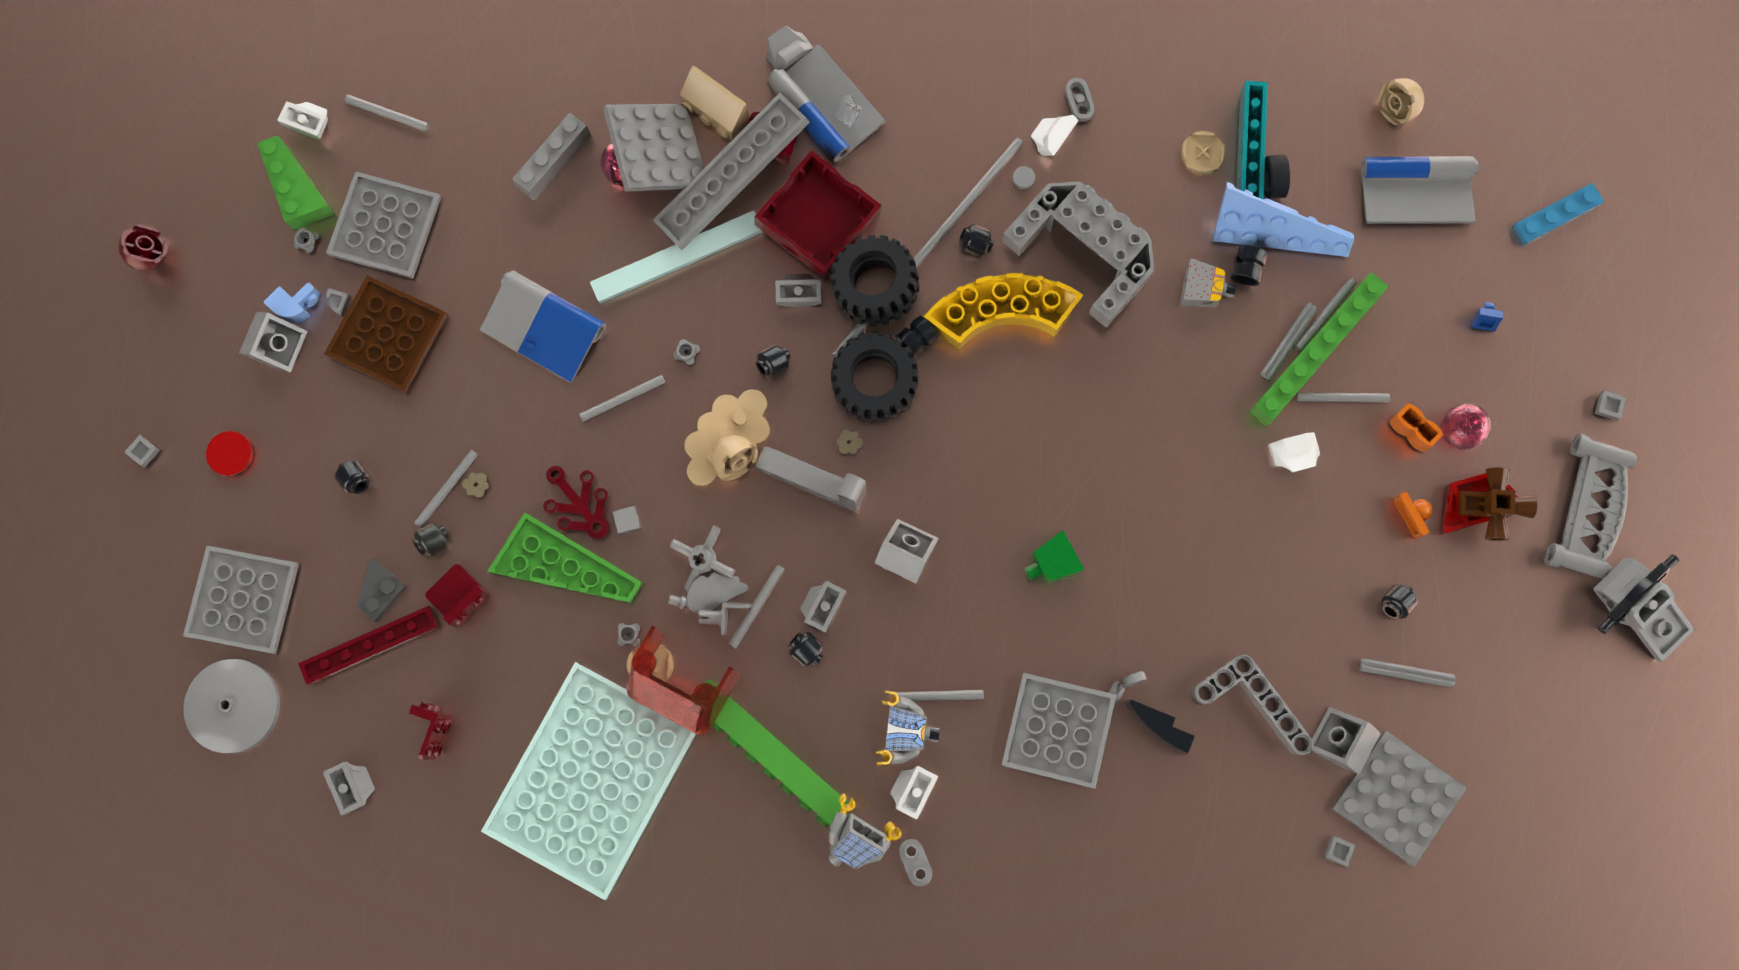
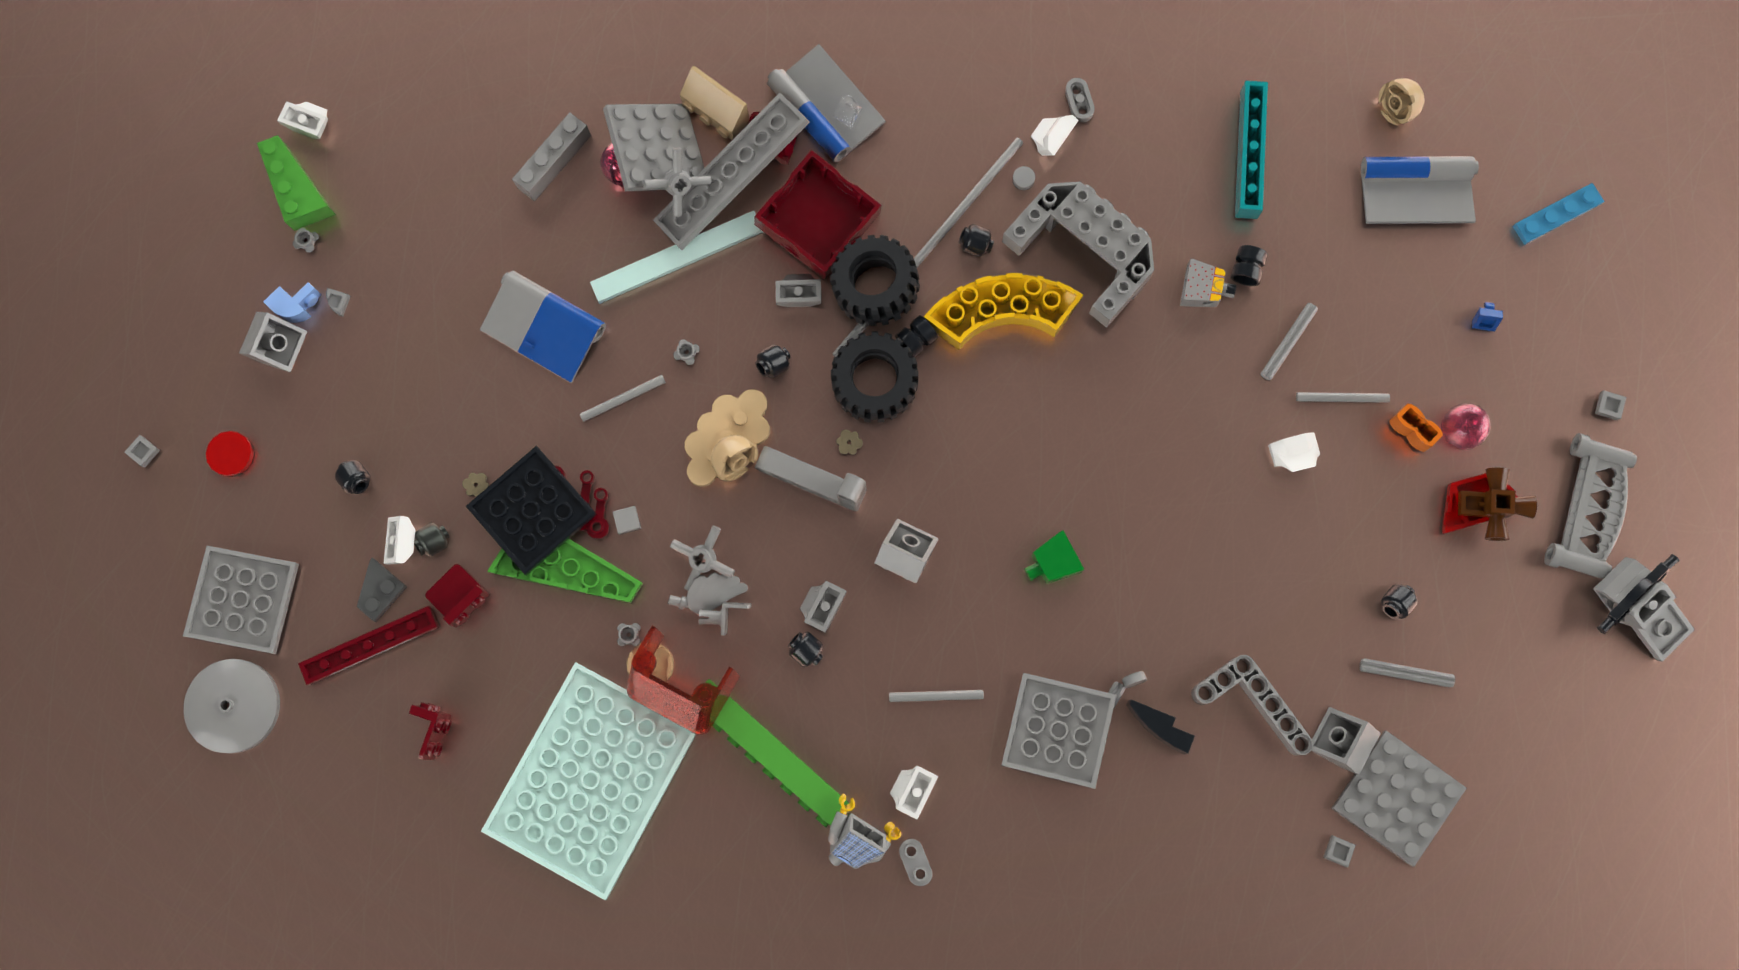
(142, 247): dark red cylinder -> none
(349, 786): light grey slope -> none
(383, 225): light grey plate -> none
(386, 334): reddish brown plate -> none
(387, 113): light grey bar -> none
(399, 540): none -> white slope
(446, 488): light grey bar -> none
(531, 510): none -> black tile
(673, 177): none -> light grey bar
(756, 606): light grey bar -> none
(786, 48): light grey slope -> none
(905, 730): torso -> none
(1202, 153): tan tile -> none
(1269, 224): light blue wing -> none
(1276, 176): black tyre -> none
(1318, 349): bright green brick -> none
(1325, 314): light grey bar -> none
(1414, 513): orange tile -> none

